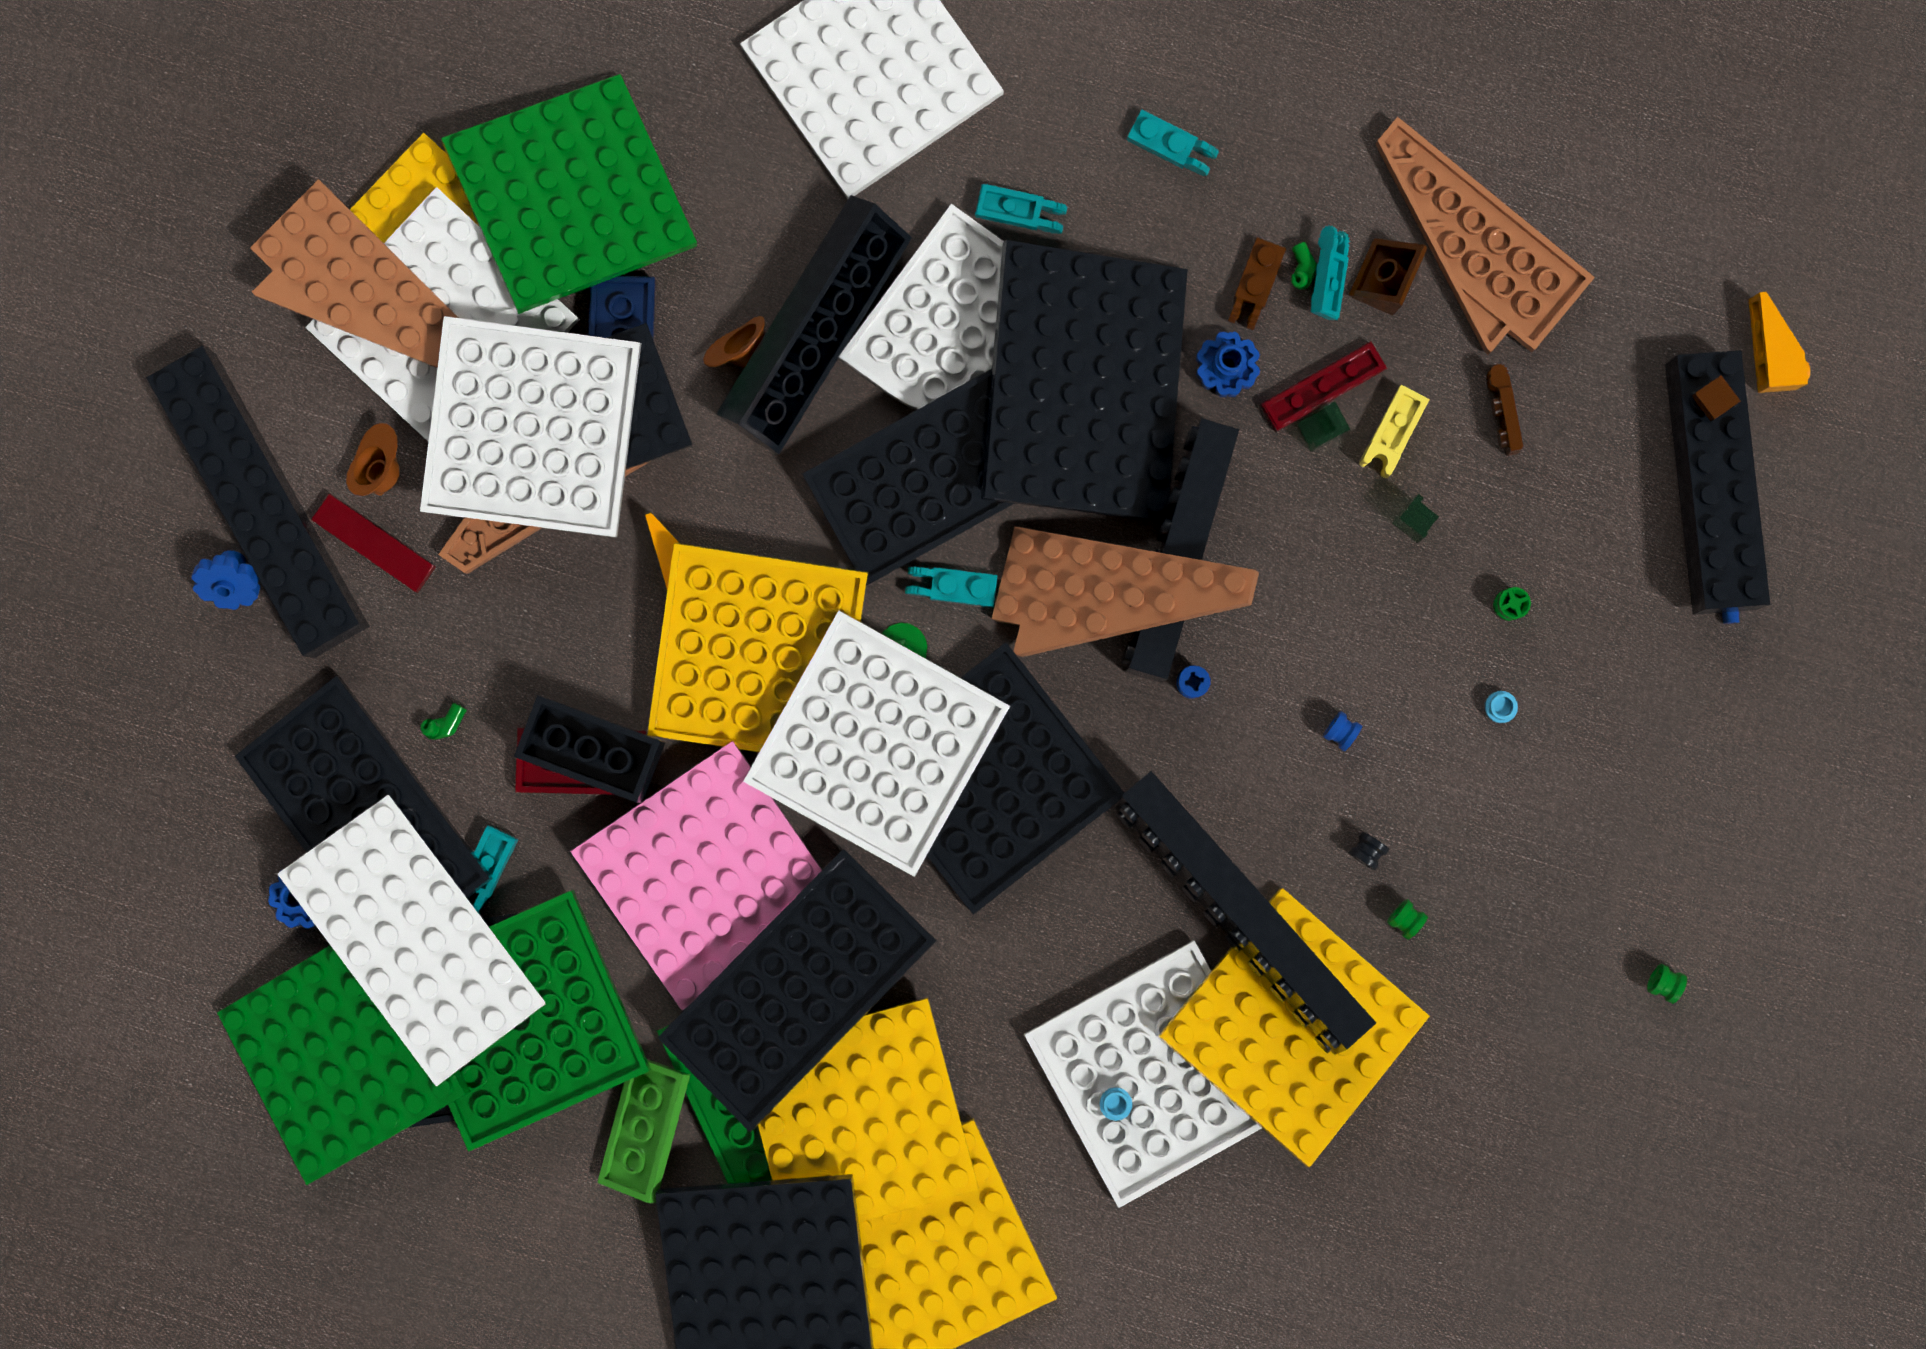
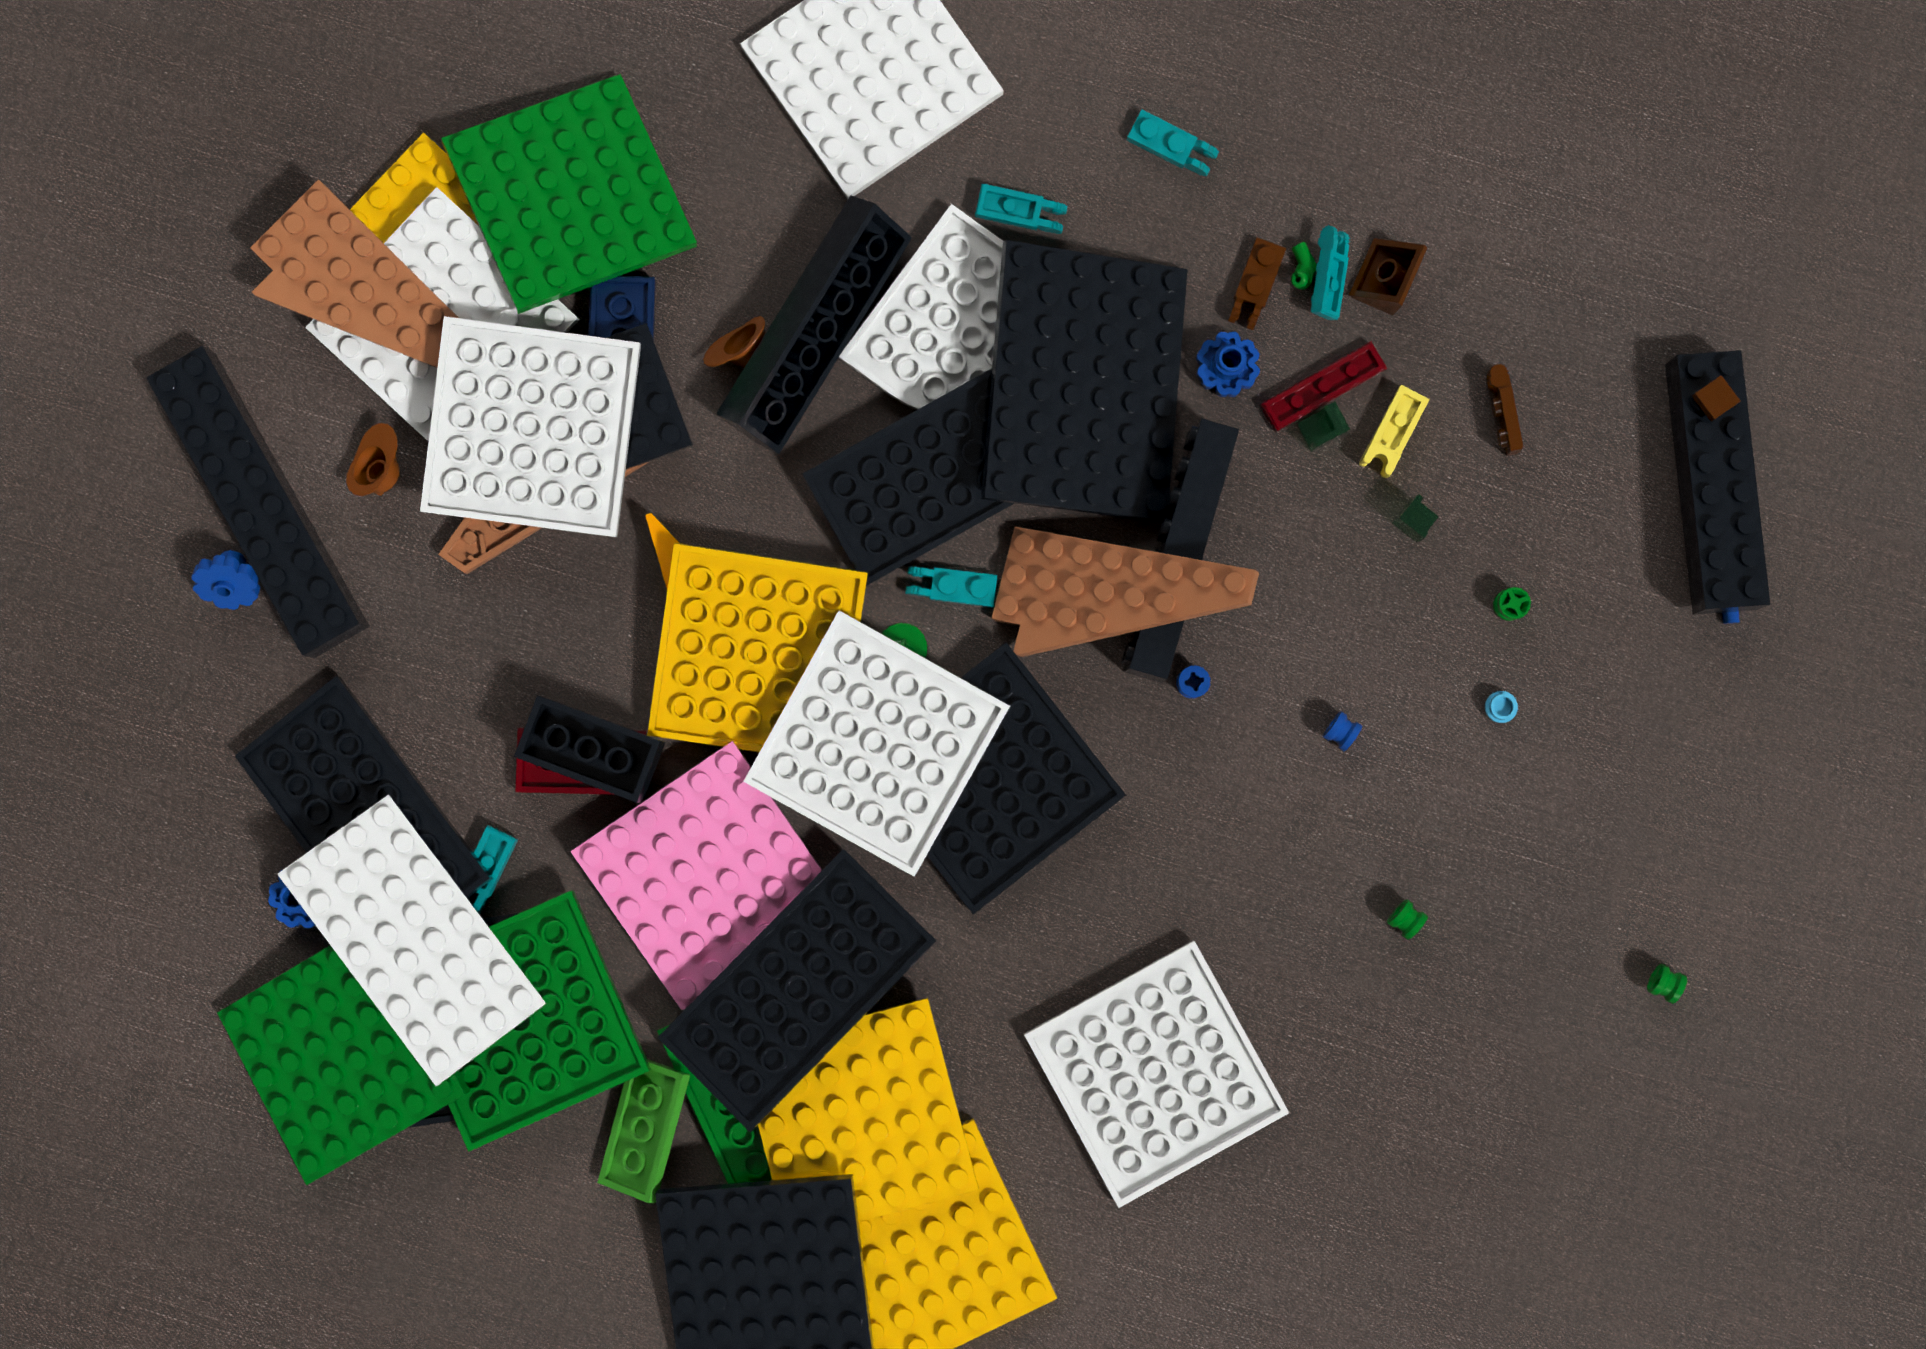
(373, 543): dark red tile -> none
(444, 726): green arm -> none
(1115, 1103): medium azure plate -> none
(1244, 915): black brick -> none
(1271, 1063): yellow plate -> none
(1368, 851): black wheel -> none
(1491, 257): nougat wing -> none
(1777, 353): light orange slope -> none

